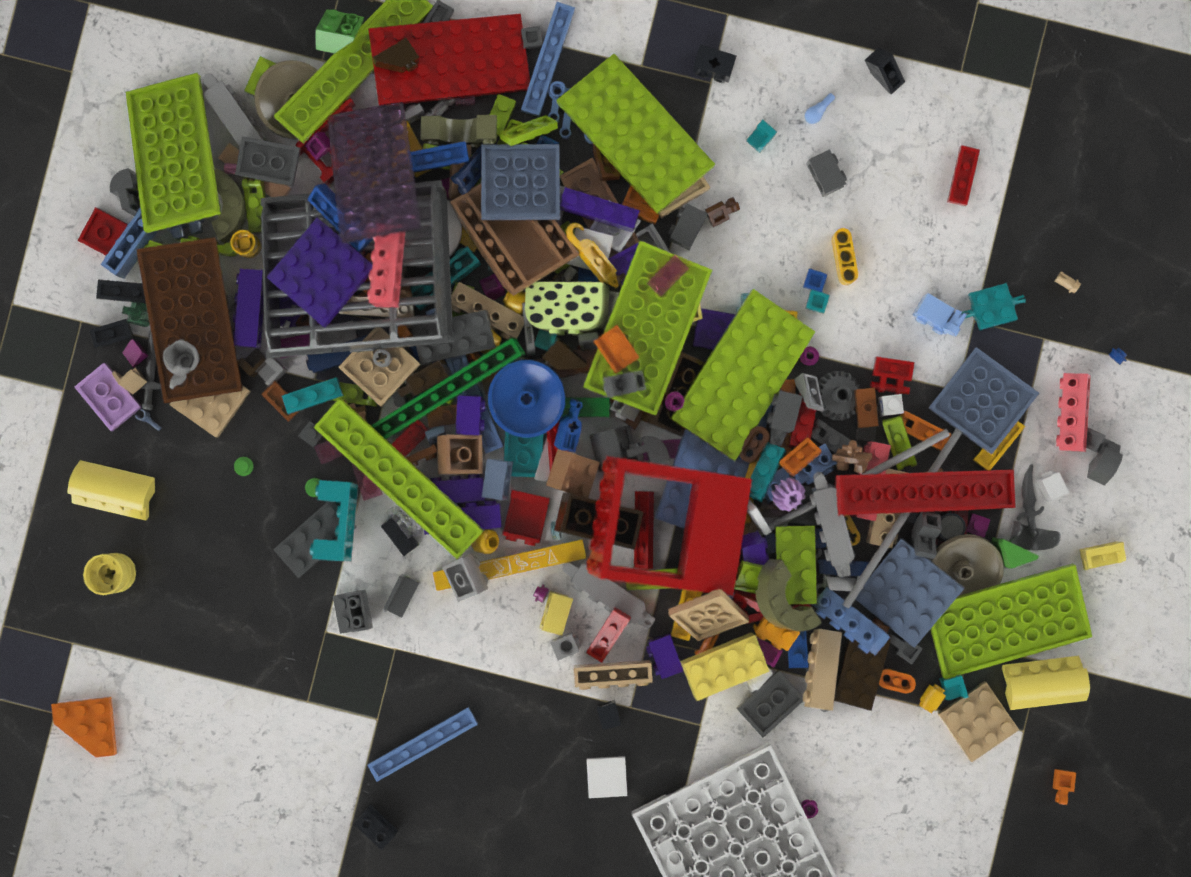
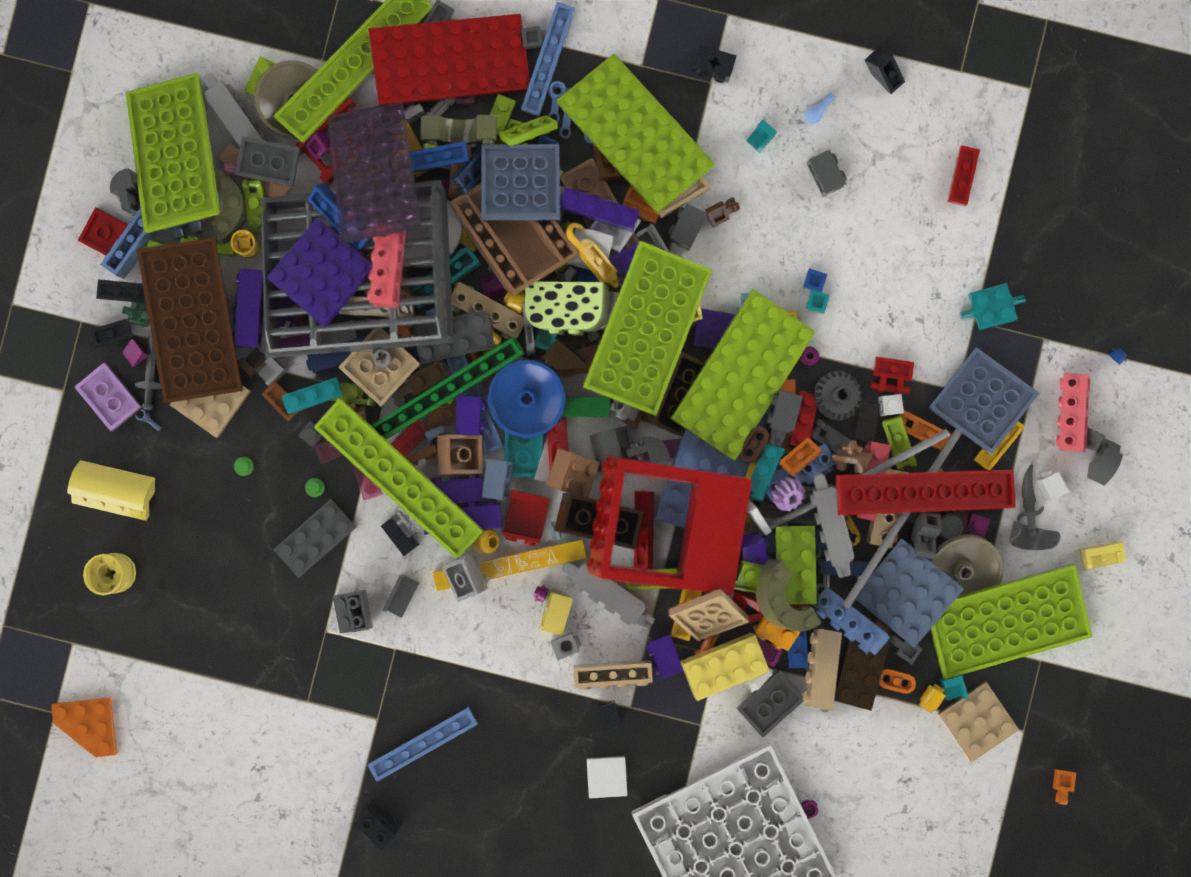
(131, 381): tan panel -> none
(180, 359): light grey hair -> none
(336, 30): bright green slope -> none
(346, 494): teal plate -> none
(398, 58): dark brown slope -> none
(568, 437): blue piece -> none
(586, 341): dark grey plate -> none
(608, 634): plate -> none
(616, 349): orange plate -> none
(624, 384): dark grey brick -> none
(667, 275): clear pink plate -> none
(678, 403): magenta plate -> none
(809, 389): light grey slope -> none
(841, 584): white sticker -> none
(846, 247): yellow beam -> none
(866, 407): dark orange plate -> none
(939, 315): light blue hinge -> none
(1012, 554): bright green slope -> none
(1046, 682): light yellow brick -> none
(1067, 282): tan pin -> none

